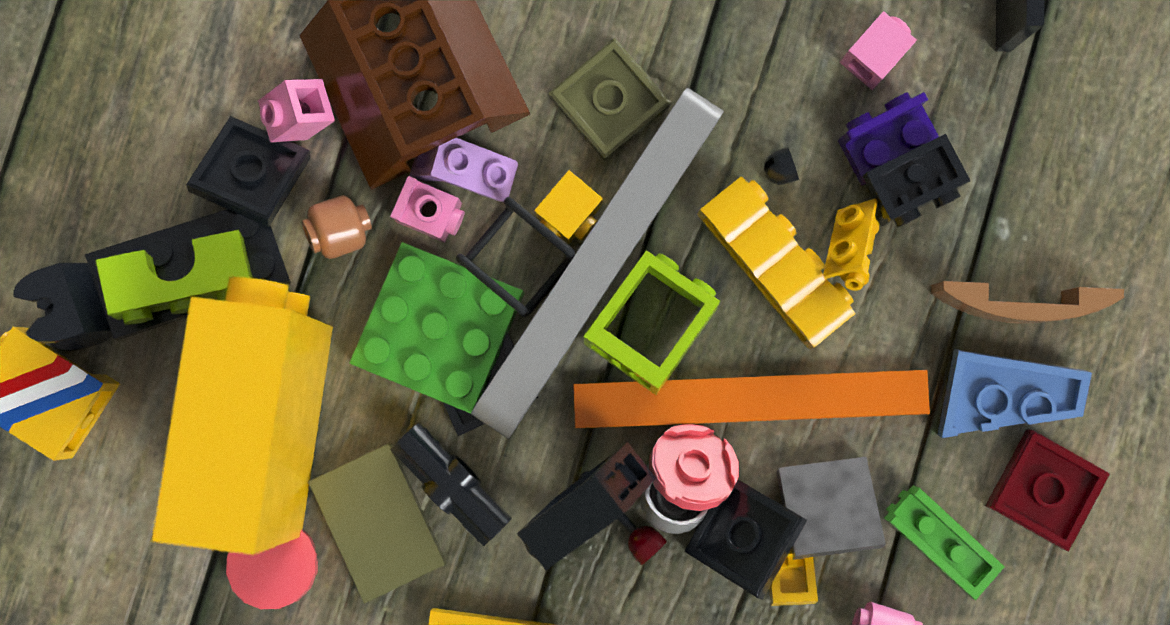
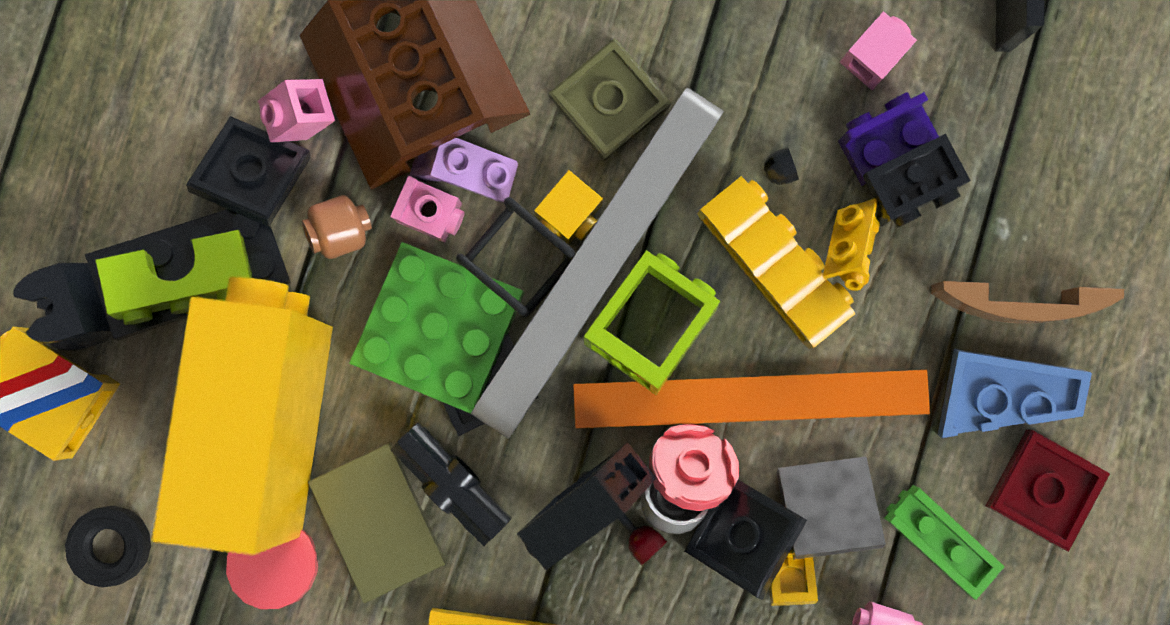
(80, 548): none -> black tyre

